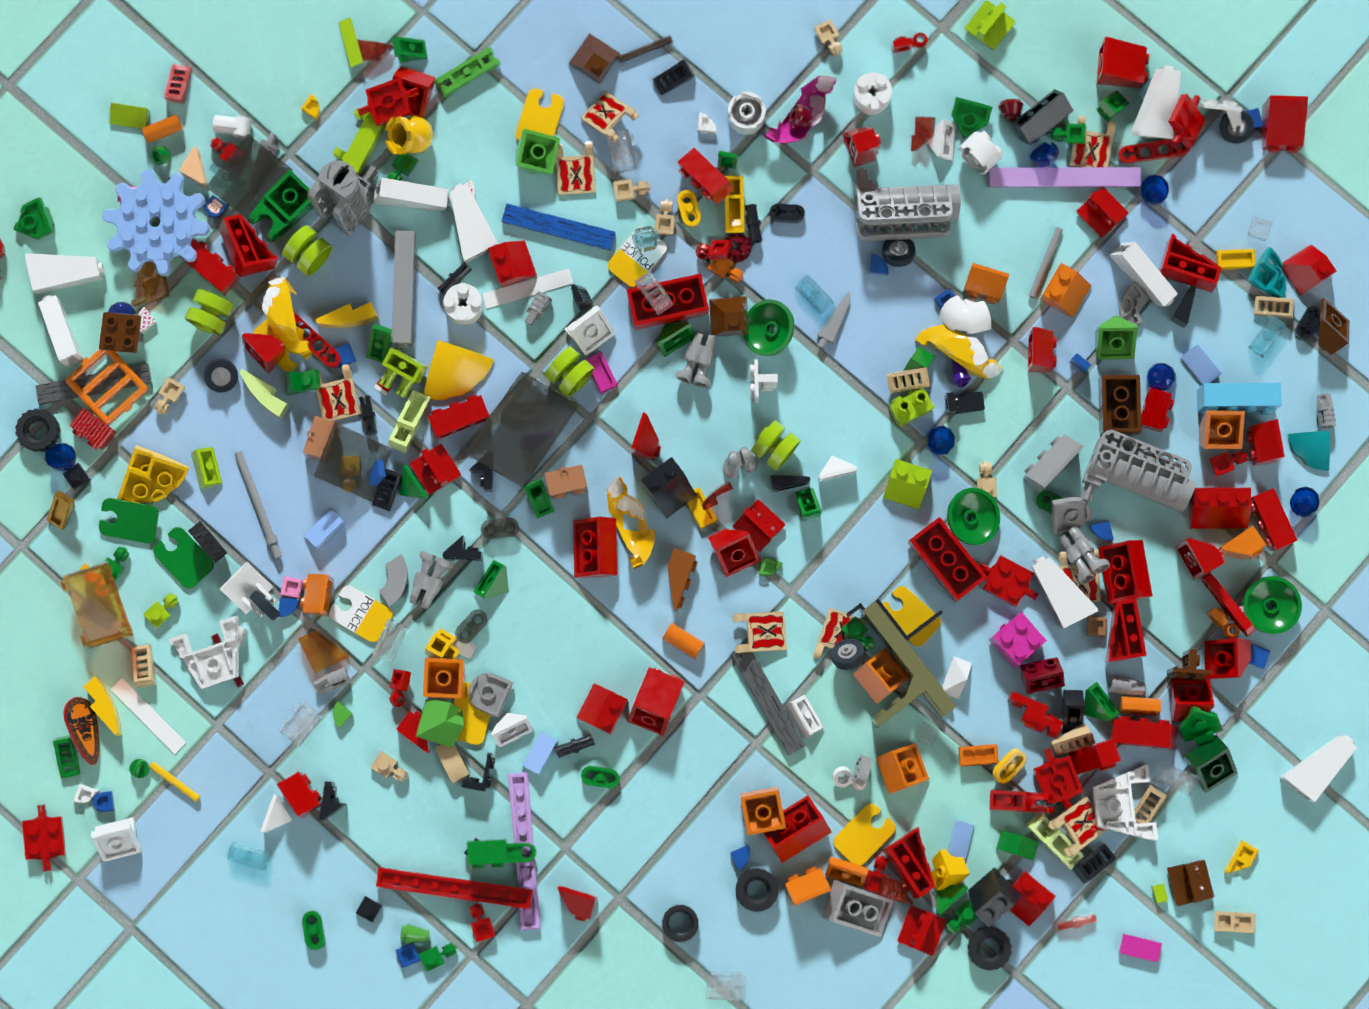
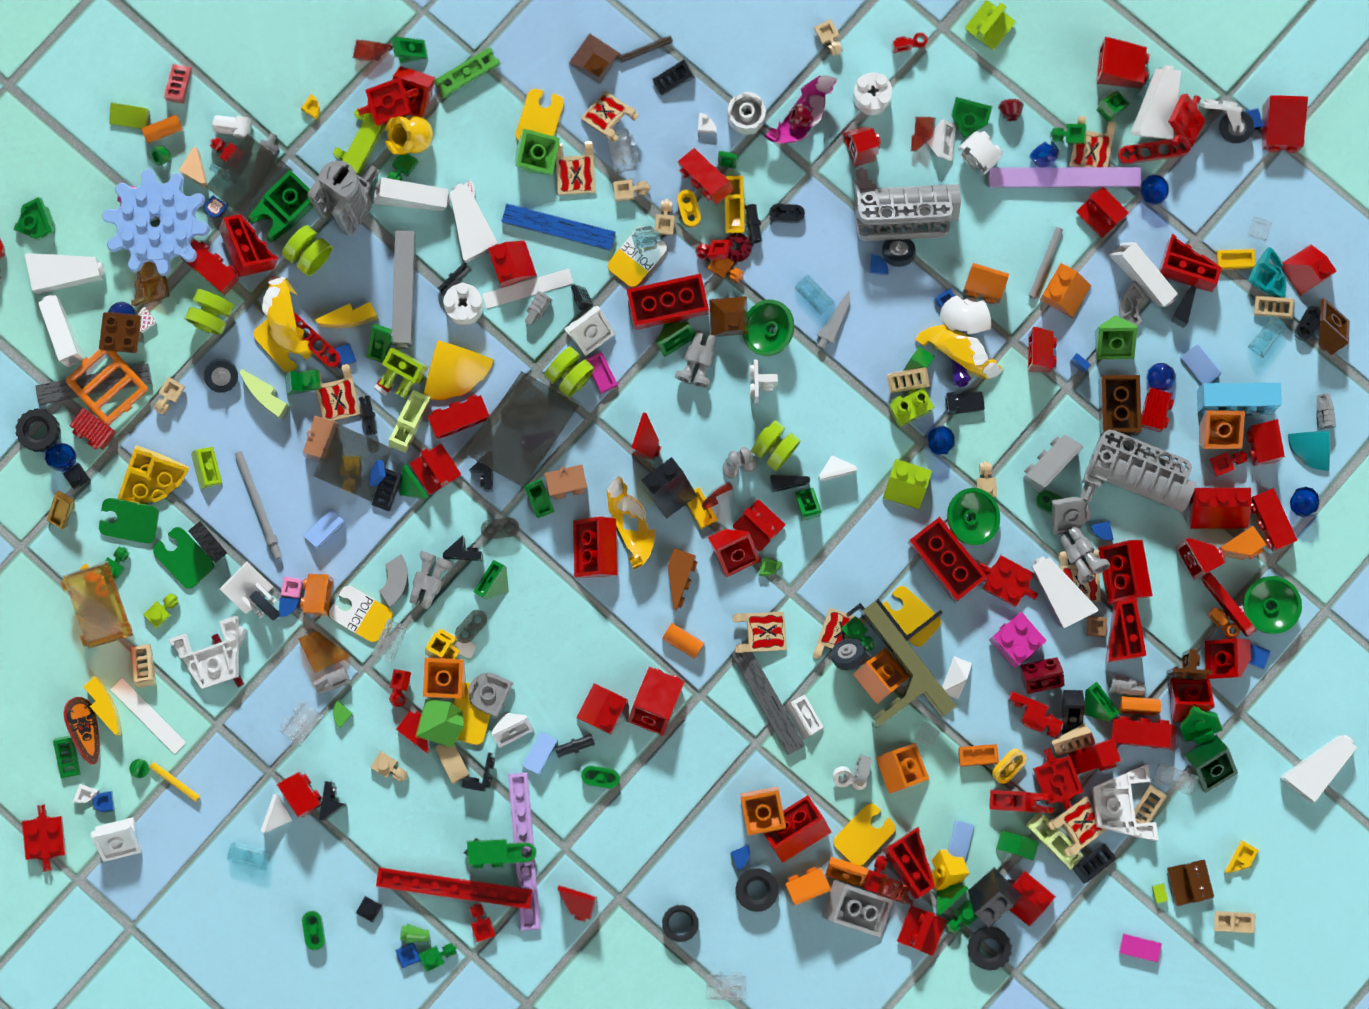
(264, 349): red slope -> none
(350, 42): lime sticker -> none
(661, 302): clear slope -> none
(1042, 117): black brick -> none
(1076, 922): clear red bar -> none

